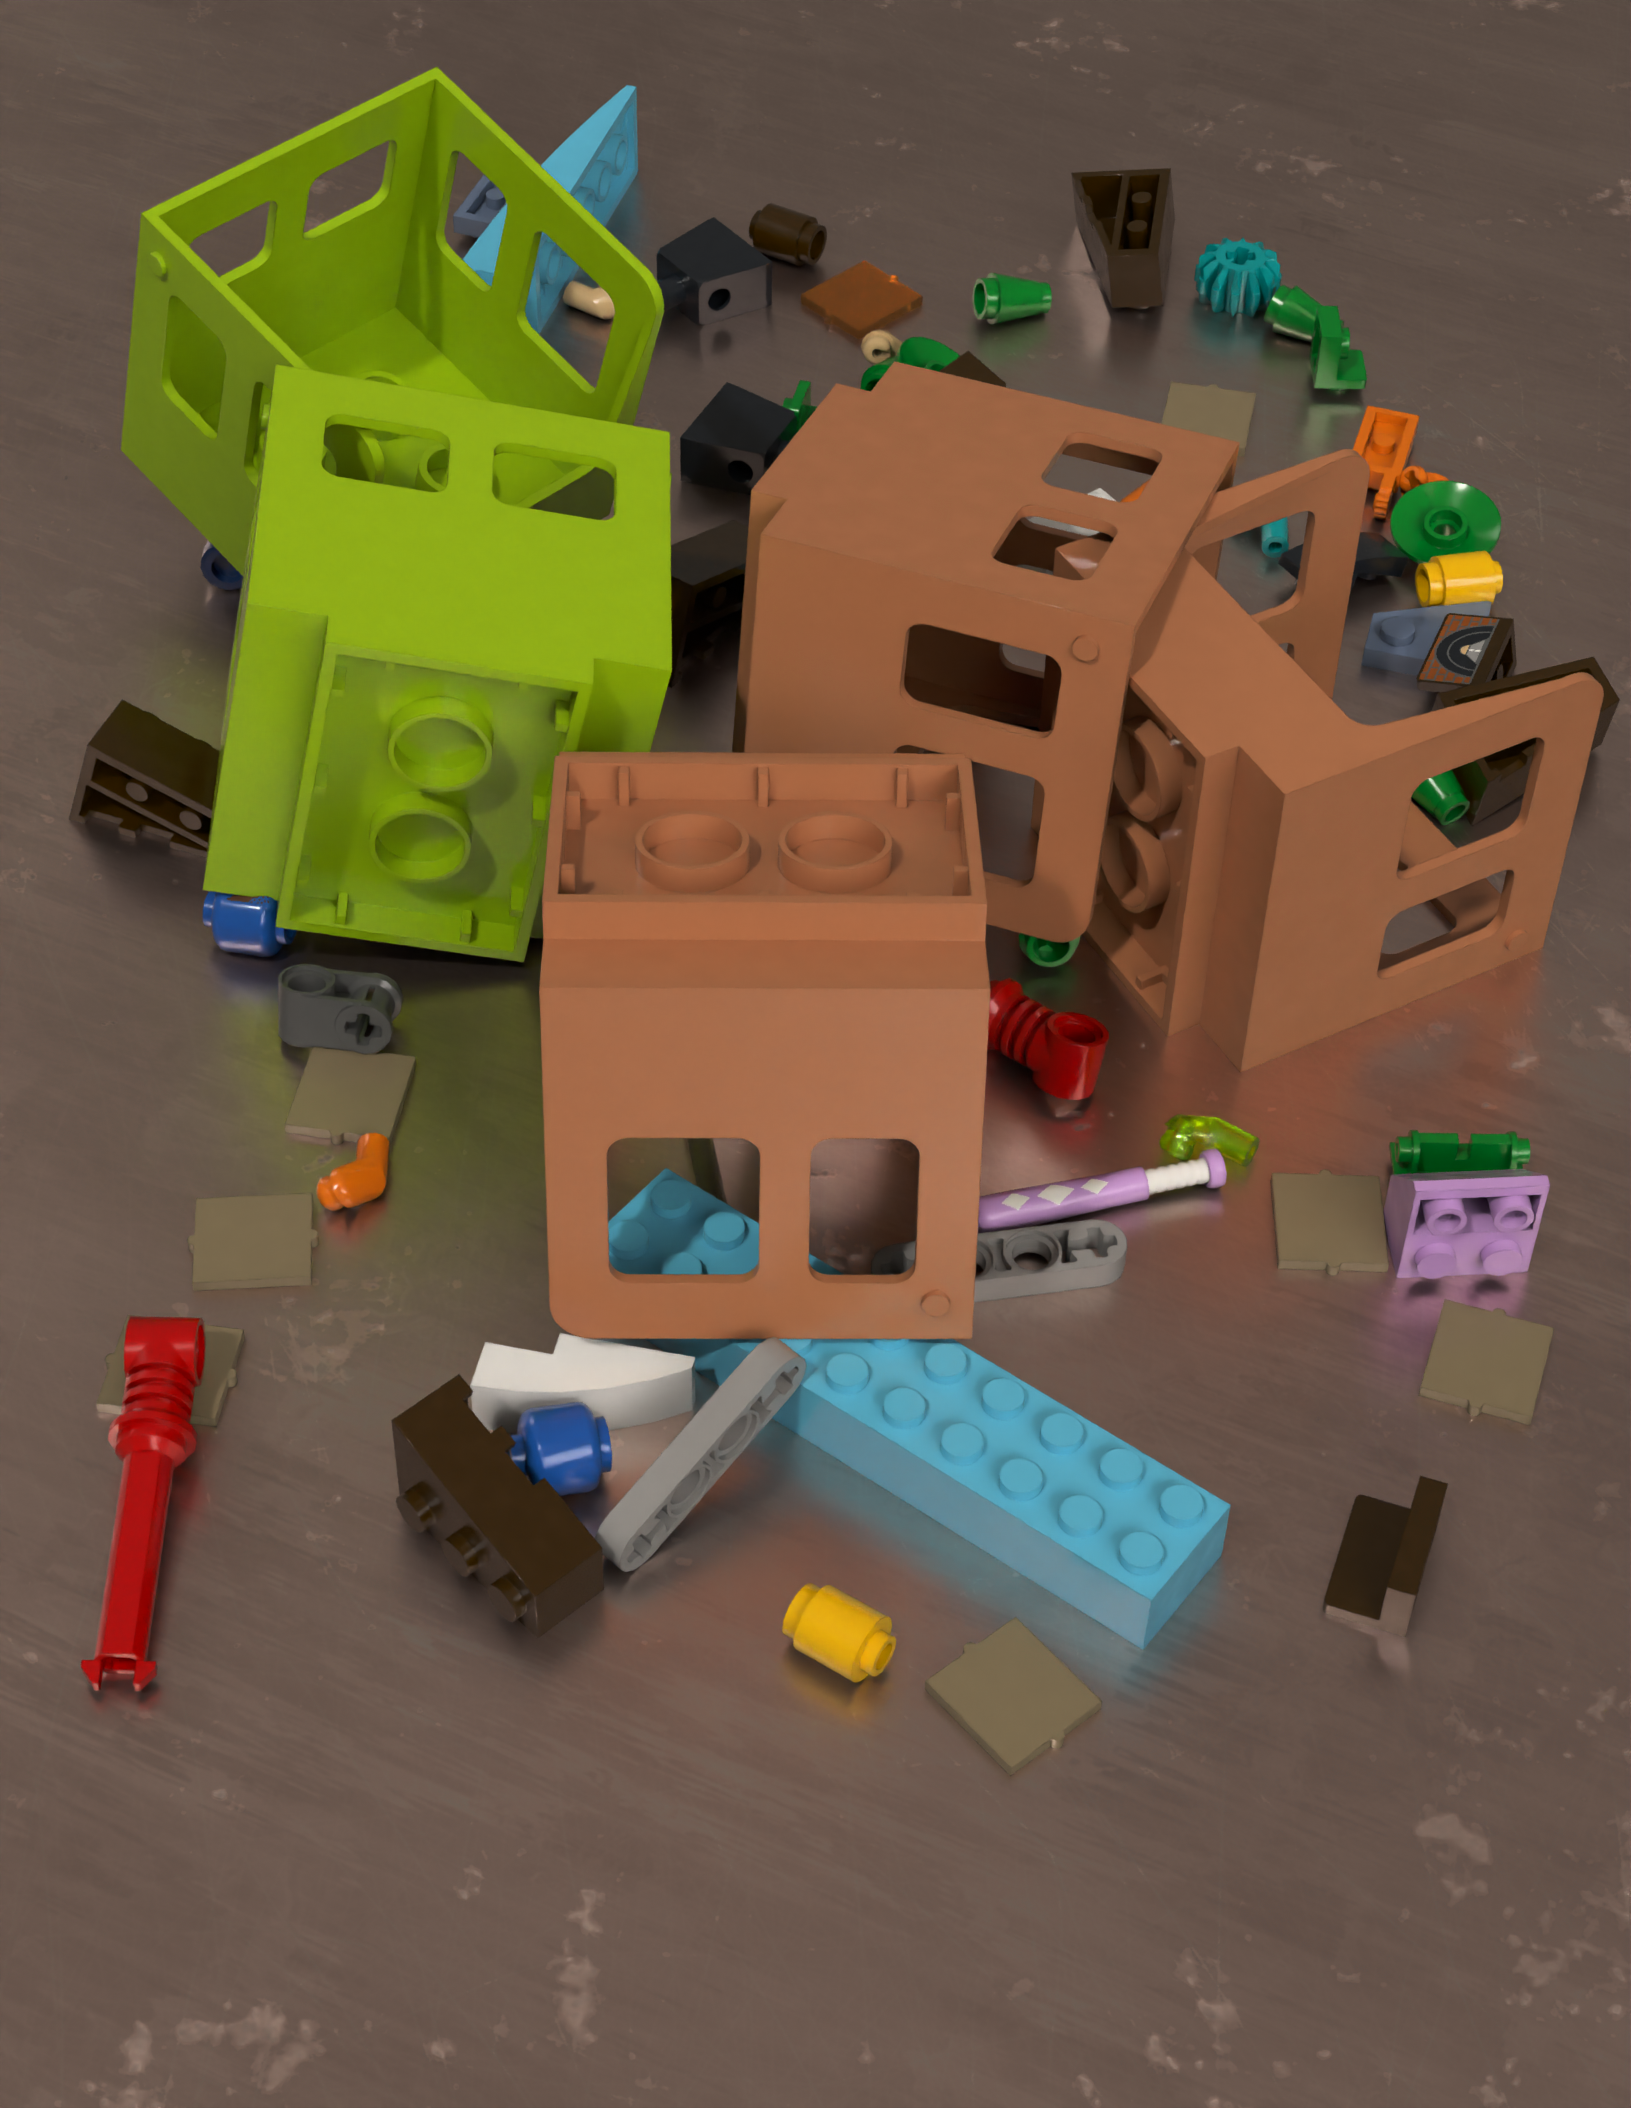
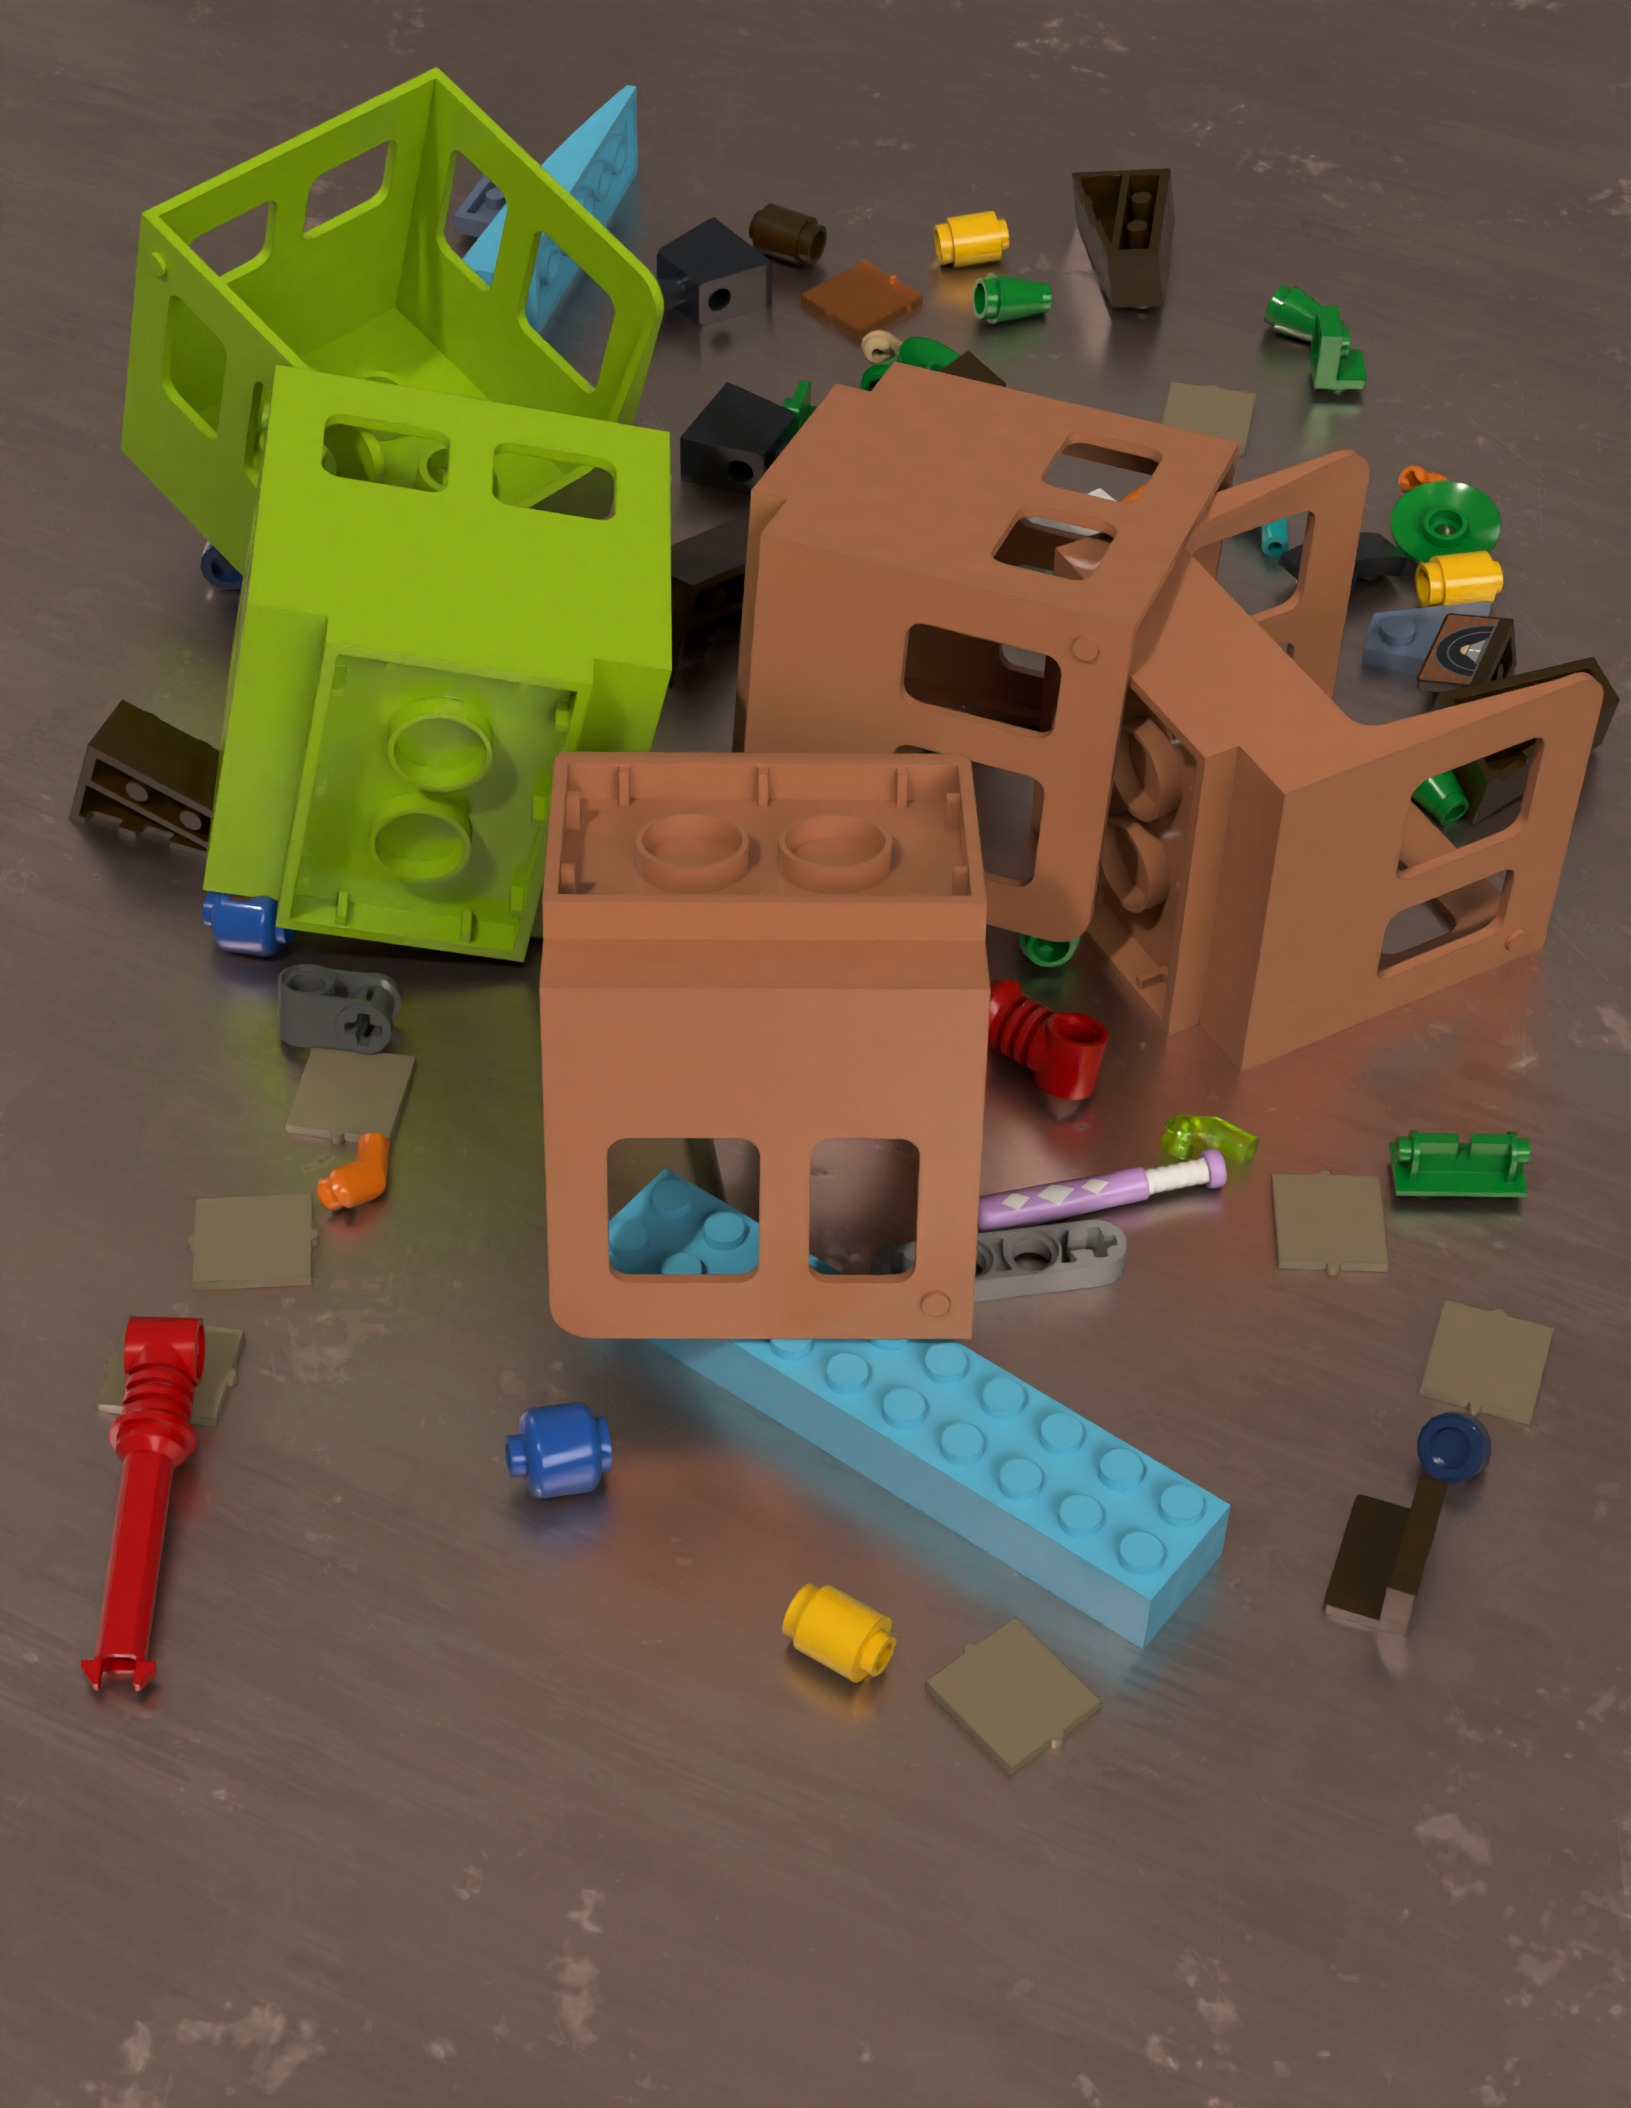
(488, 1513): dark brown wedge -> none
(589, 300): tan arm -> none
(611, 1378): white slope -> none
(700, 1454): light grey beam -> none
(971, 239): none -> yellow brick
(1237, 277): teal gear -> none
(1385, 444): orange hinge -> none
(1454, 1446): none -> dark blue tile
(1464, 1221): lavender slope -> none

